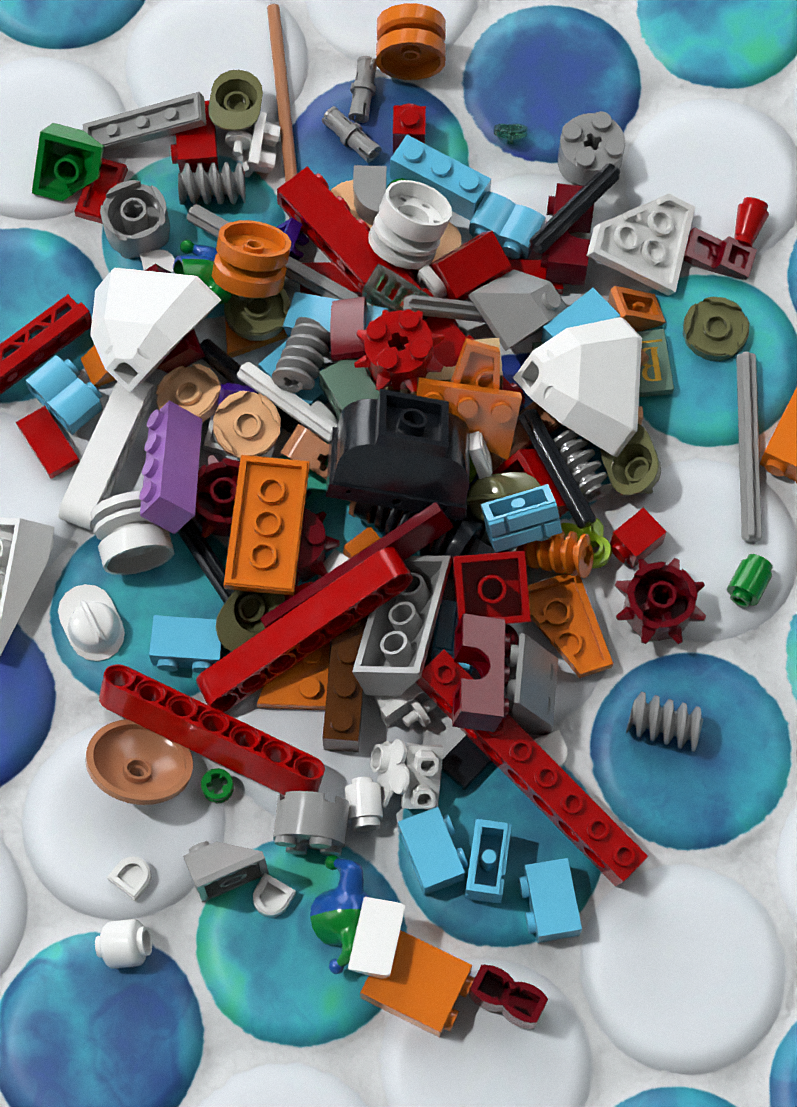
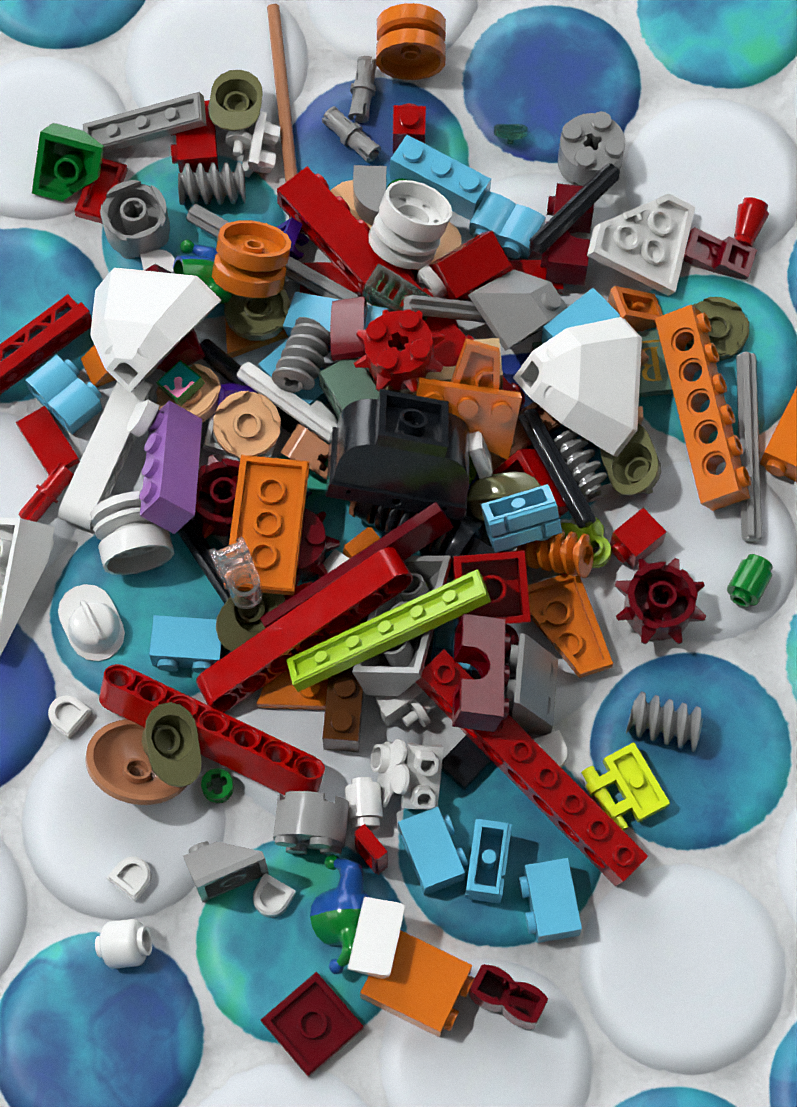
(46, 493): none -> red axle
(68, 714): none -> white tile
(142, 417): none -> white tile
(172, 744): none -> olive piece
(180, 383): none -> tile
(237, 568): none -> clear piece
(312, 1024): none -> dark red tile
(371, 849): none -> red tile
(388, 630): none -> lime tile
(635, 783): none -> neon yellow plate
(675, 332): none -> orange brick

